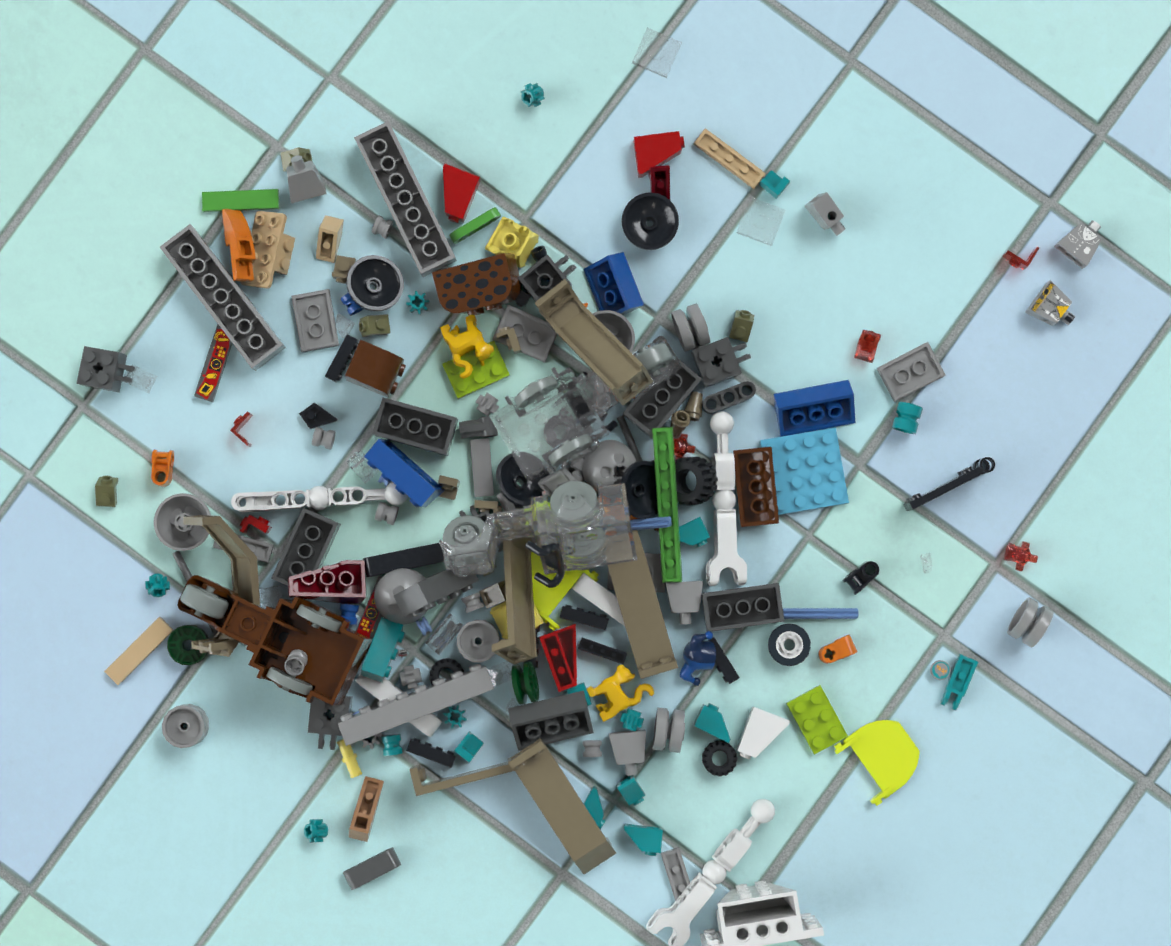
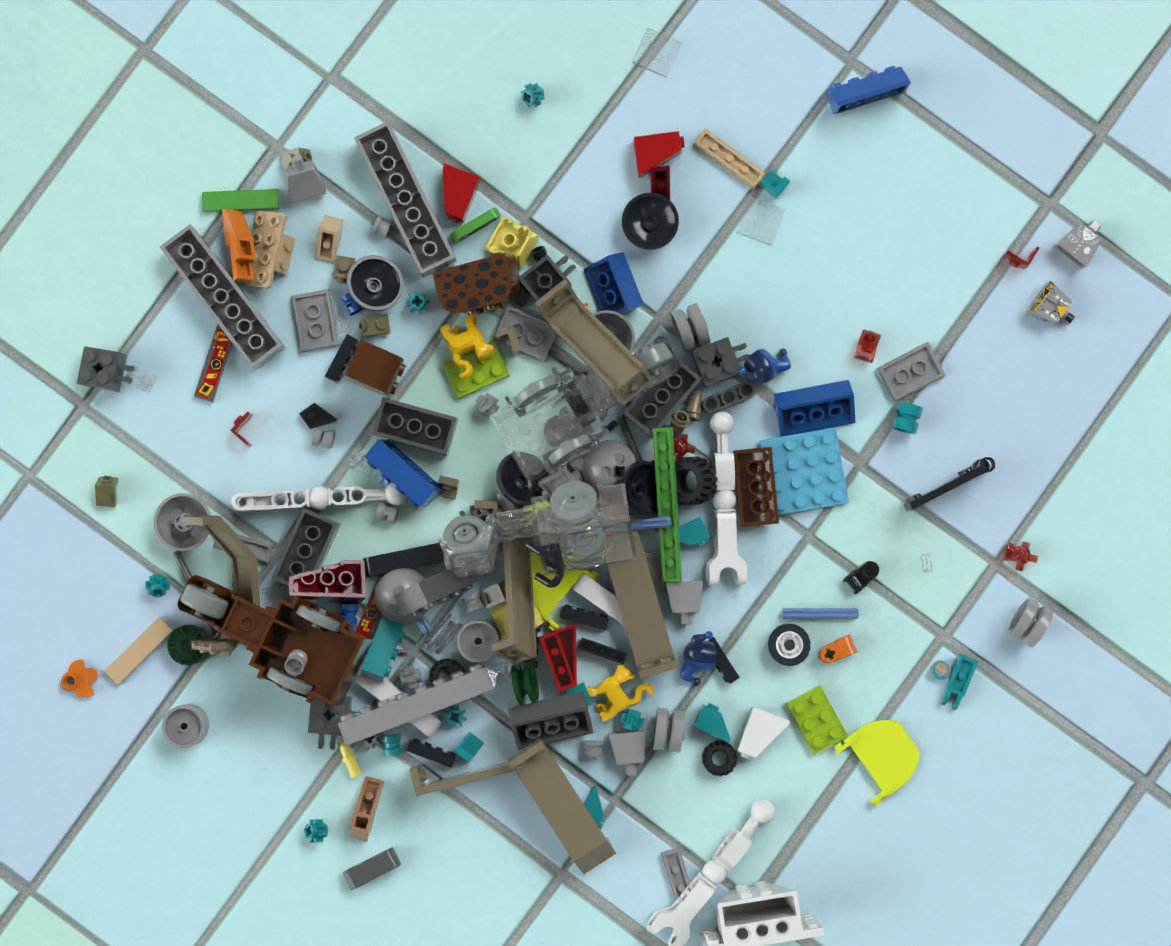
(82, 677): none -> orange plate
(162, 466): orange piece -> none
(260, 523): red bracket -> none
(474, 428): dark grey piece -> none
(482, 467): light grey tile -> none
(631, 790): teal slope -> none
(646, 838): teal slope -> none
(742, 325): olive bracket -> none
(742, 607): dark grey brick -> none
(762, 367): none -> dark blue piece
(820, 208): light grey torso -> none
(868, 89): none -> blue slope

